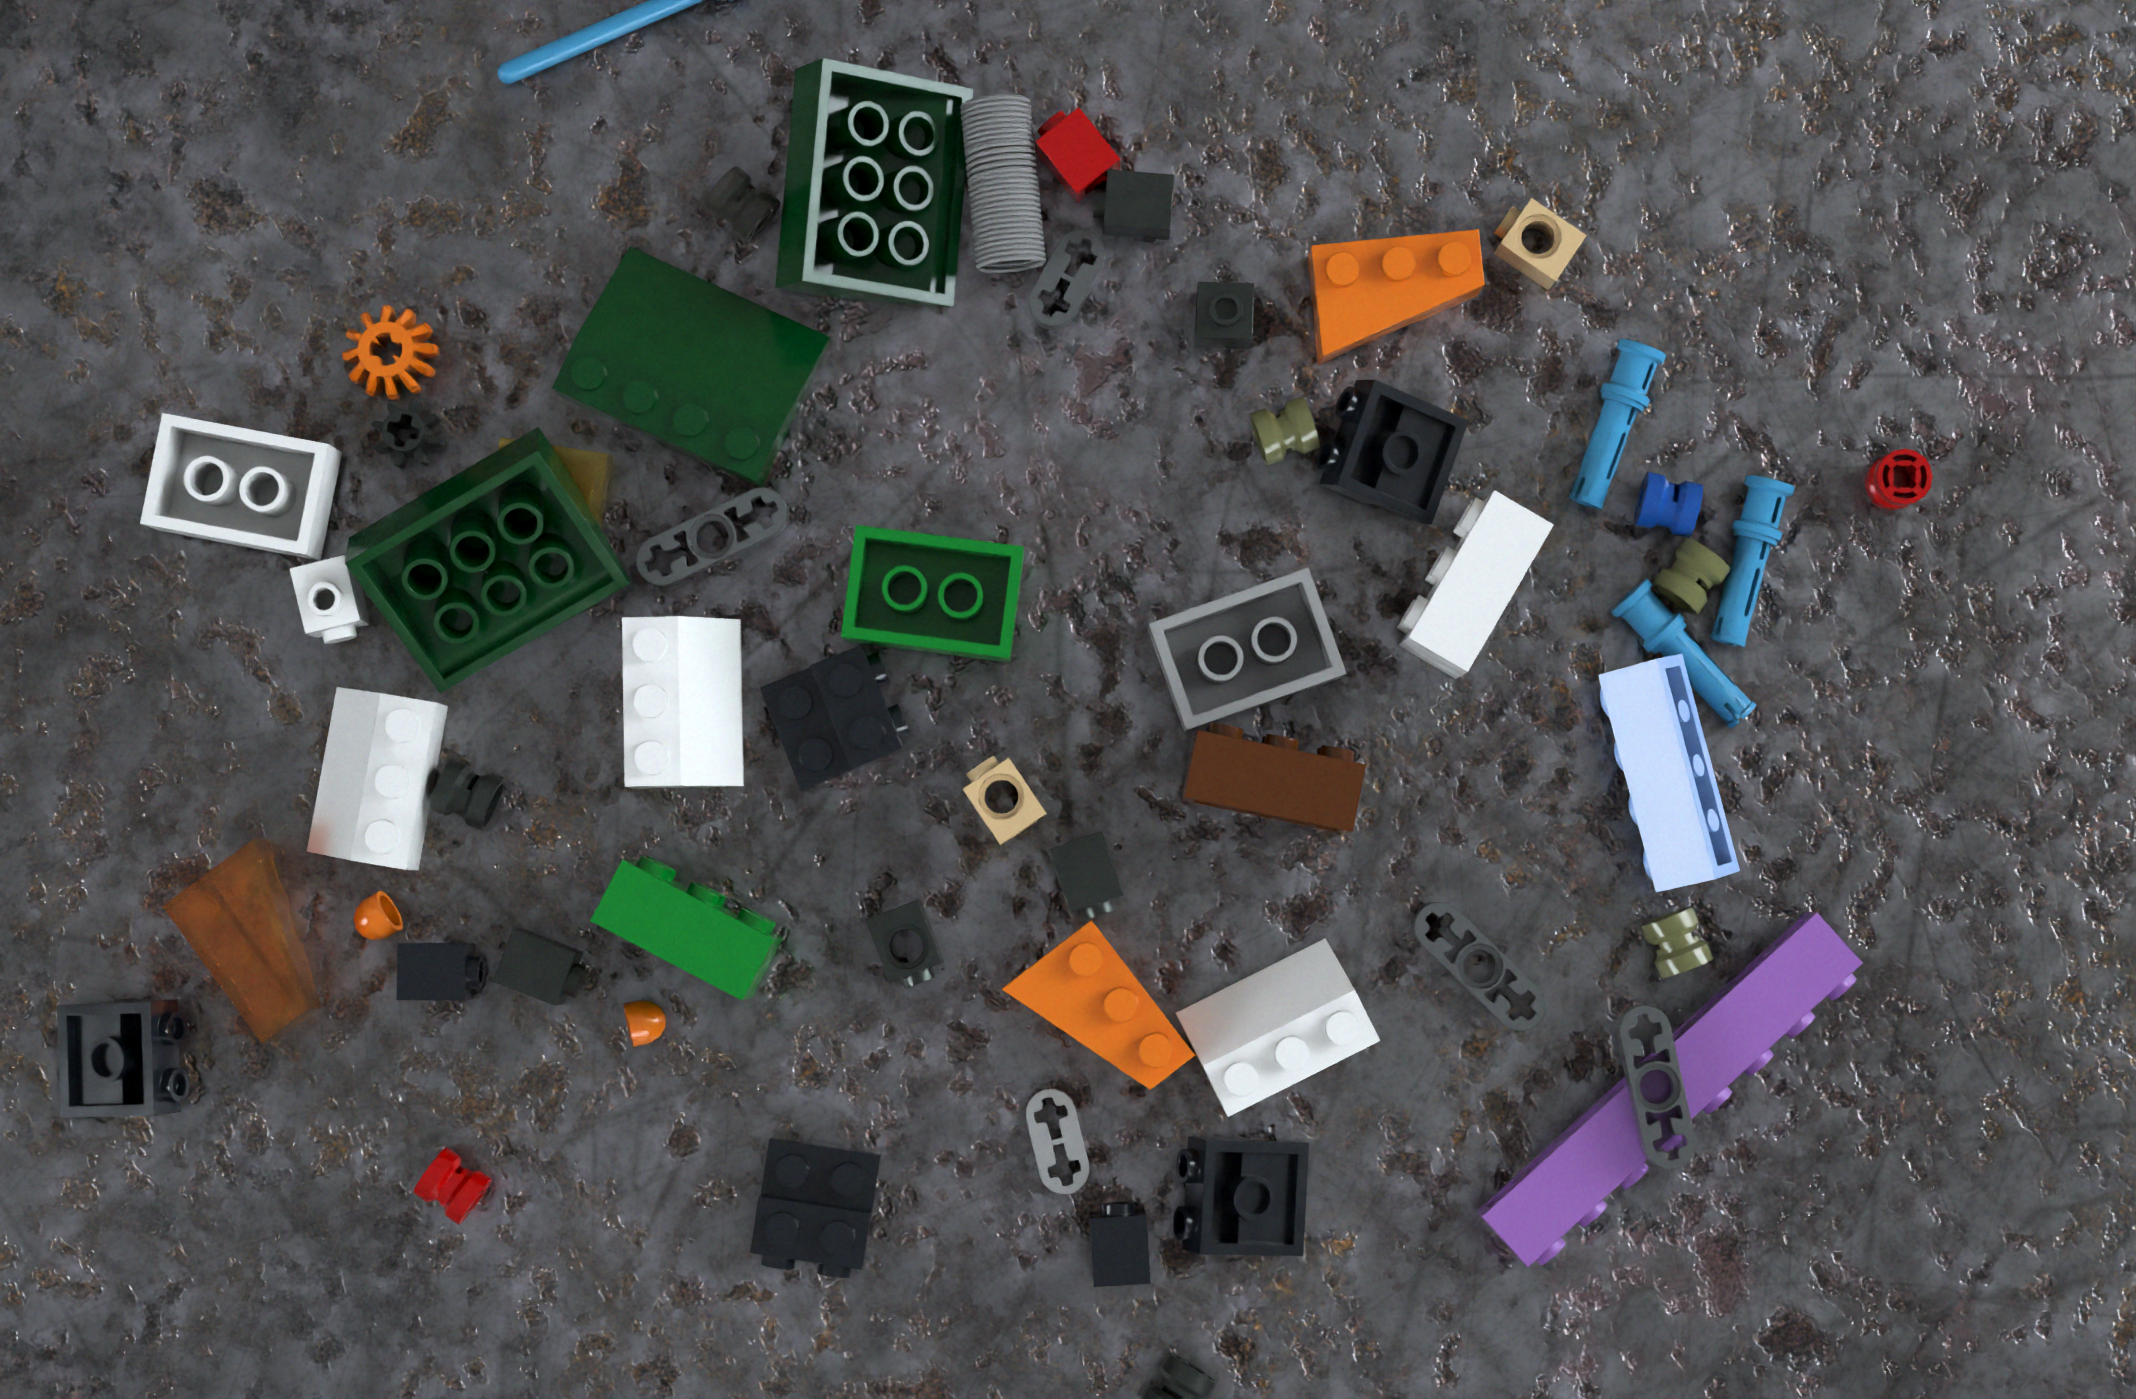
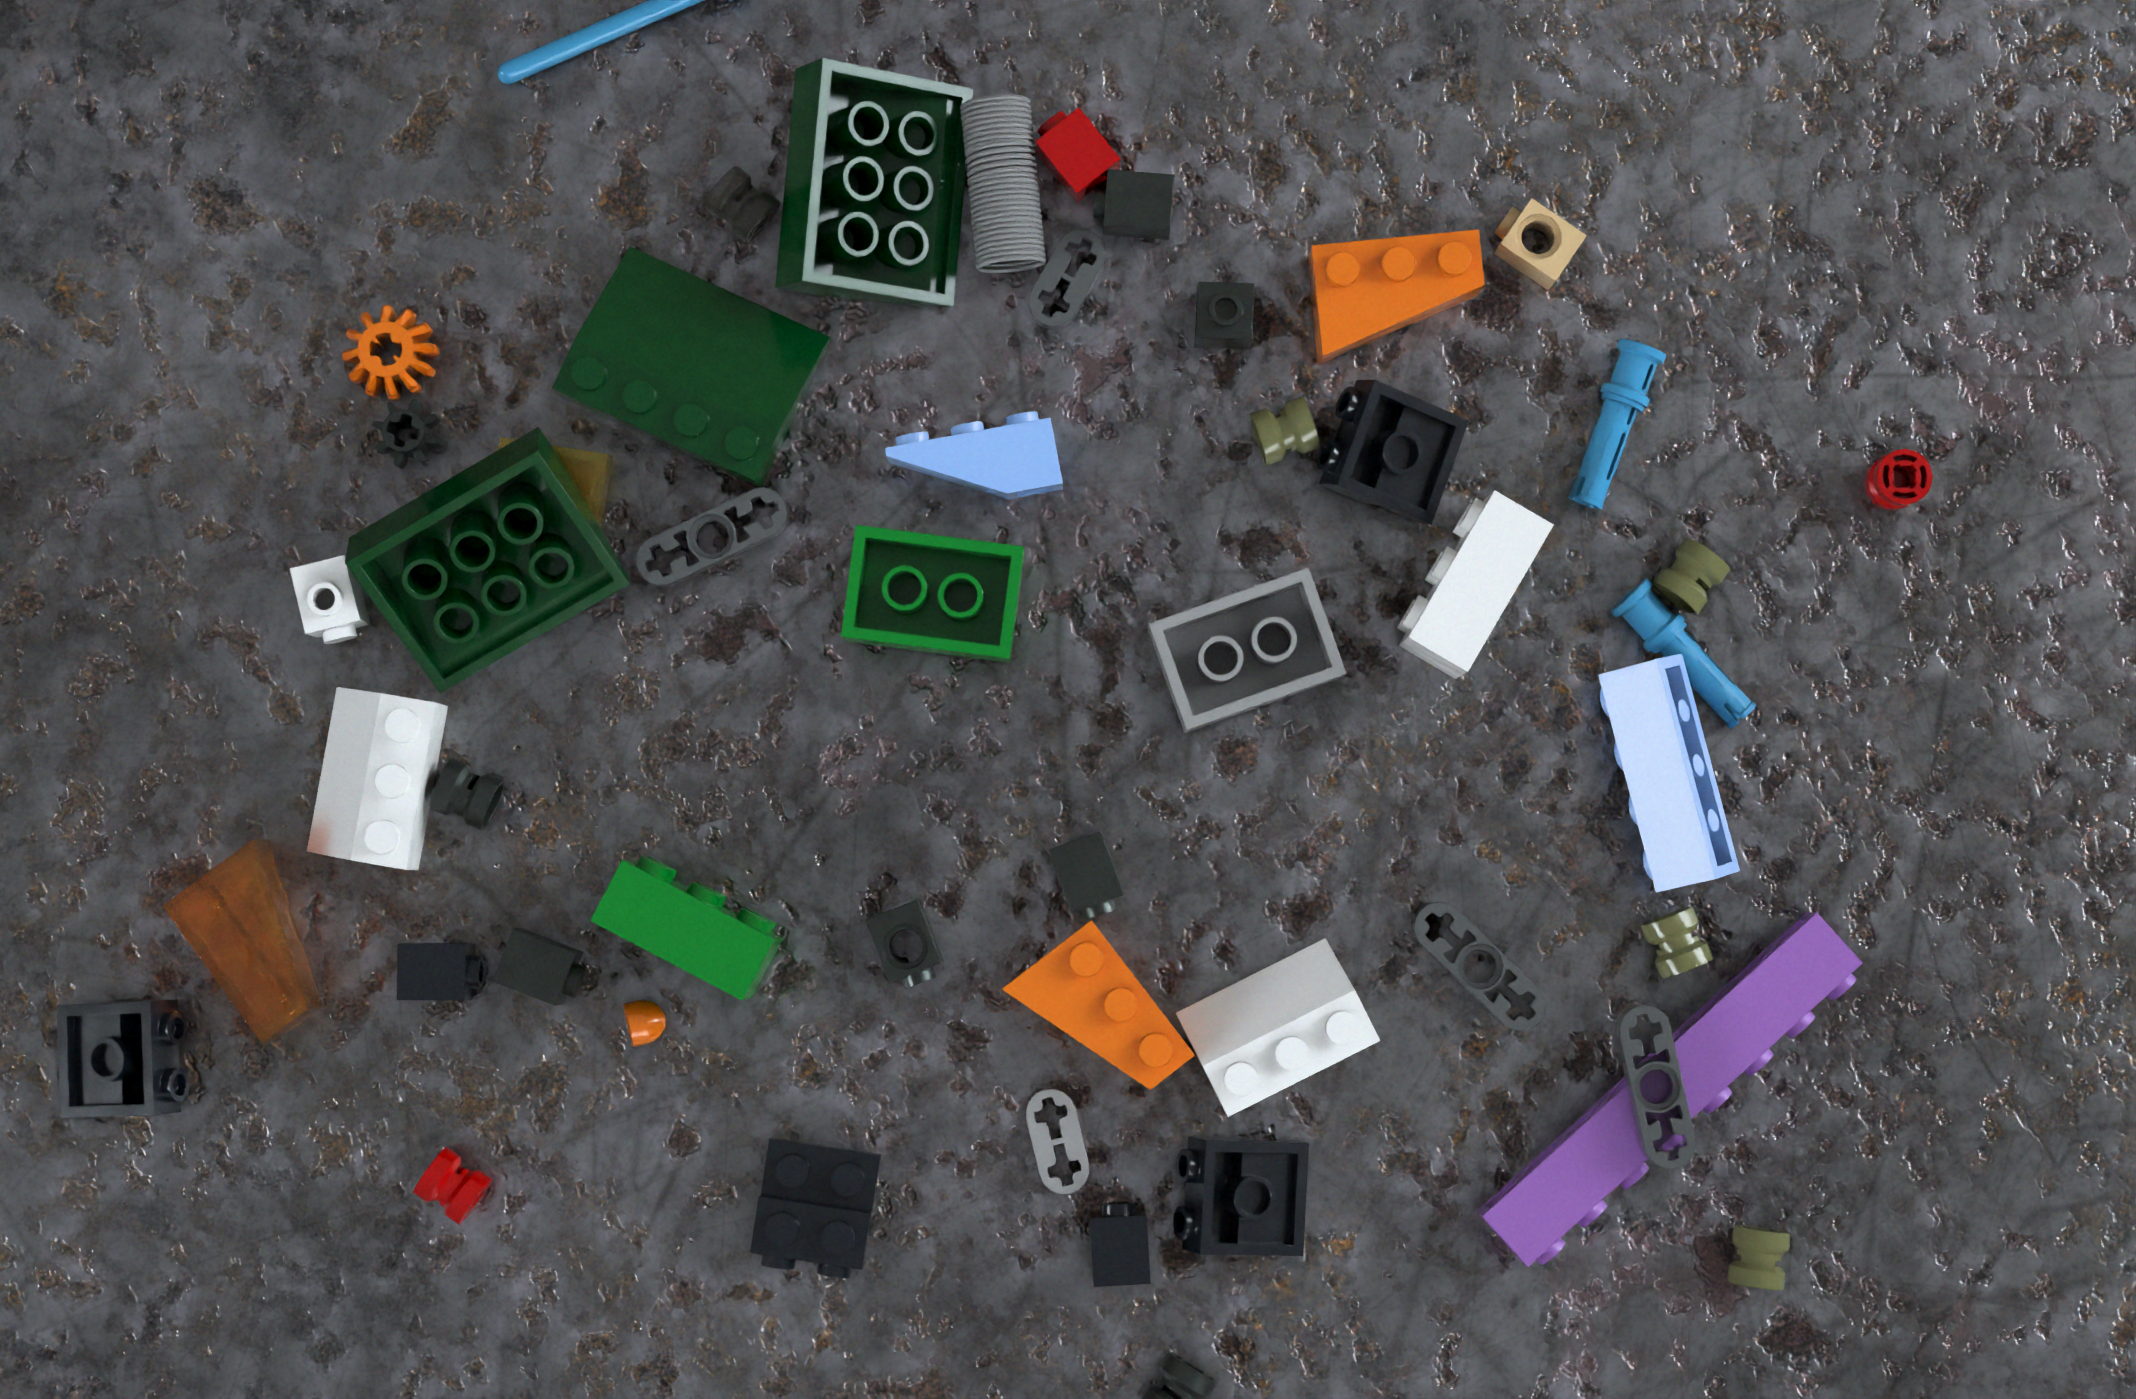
(241, 486): white brick -> none
(377, 917): orange hinge -> none
(682, 702): white slope -> none
(835, 717): black plate -> none
(998, 460): none -> light blue slope
(1023, 815): tan brick -> none
(1274, 779): reddish brown brick -> none
(1668, 504): blue wheel -> none
(1755, 535): dark azure pin -> none
(1759, 1252): none -> olive wheel

